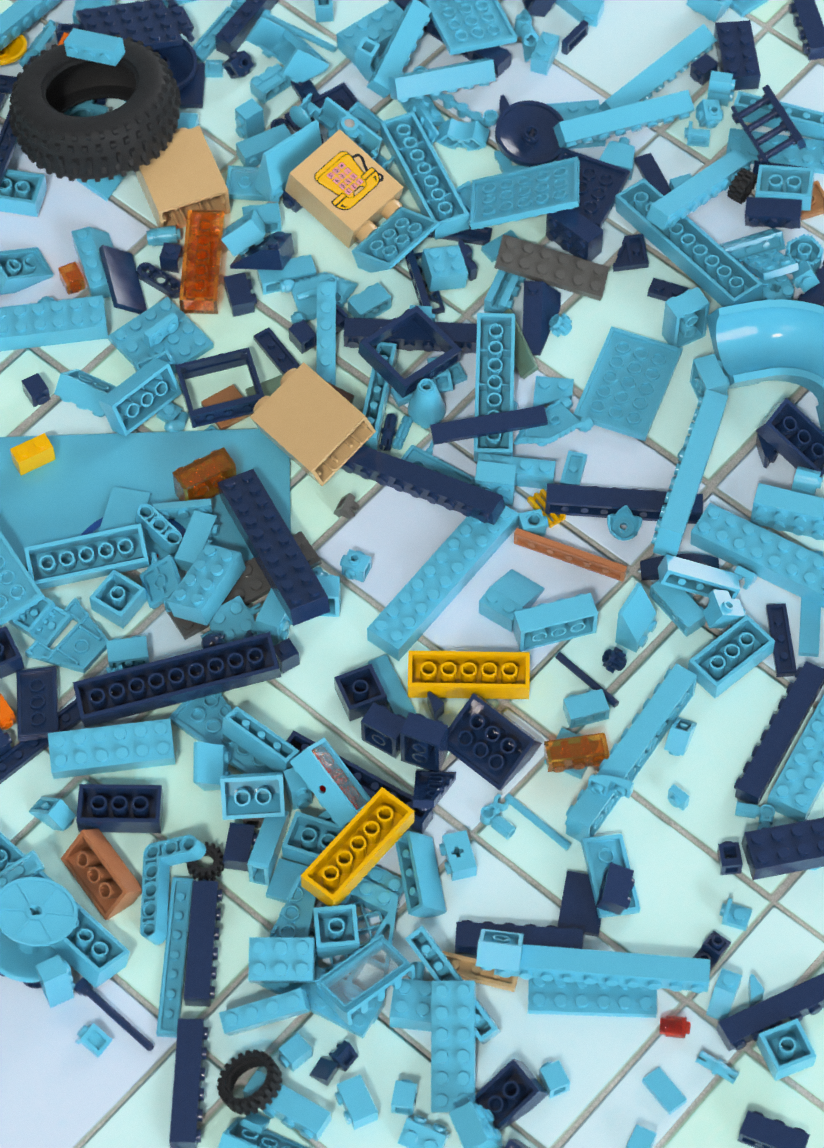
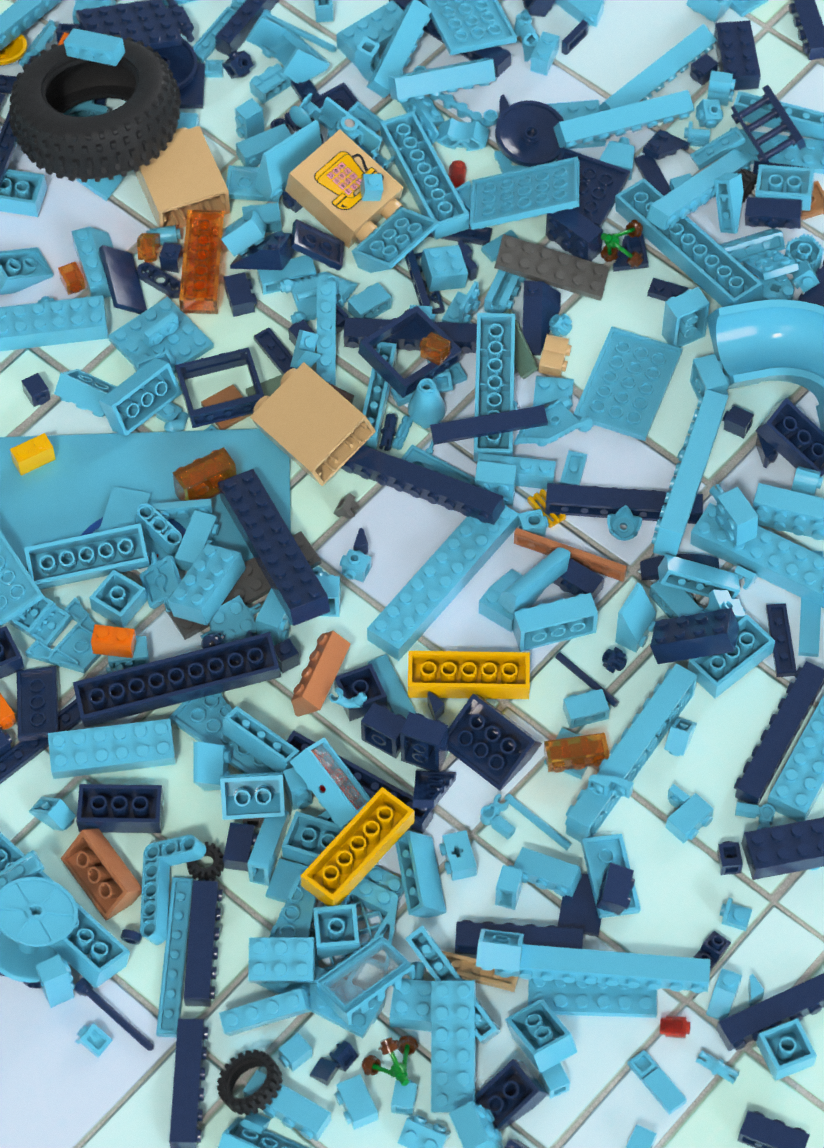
(113, 641): none -> orange brick
(131, 936): none -> dark blue tile
(148, 247): none -> clear orange brick
(305, 349): none -> medium azure slope
(317, 244): none -> dark blue plate
(319, 673): none -> nougat slope
(354, 702): none -> medium azure piece
(361, 542): none -> dark blue slope
(371, 187): none -> medium azure brick
(405, 1045): none -> plant
(435, 348): none -> clear orange brick
(457, 173): none -> clear red brick
(463, 306): none -> medium azure bracket
(509, 887): none -> medium azure brick
(535, 580): none -> medium azure brick
(541, 1035): none -> medium azure brick
(548, 872): none -> medium azure brick
(554, 355): none -> tan brick
(580, 580): none -> dark blue brick
(612, 241): none -> plant
(642, 1064): none -> medium azure tile
(664, 145): none -> dark blue wing
(690, 818): none -> medium azure brick
(694, 636): none -> dark blue brick
(718, 148): none -> medium azure plate
(729, 201): none -> medium azure slope
(735, 515): none -> medium azure brick
(738, 421): none -> dark blue brick

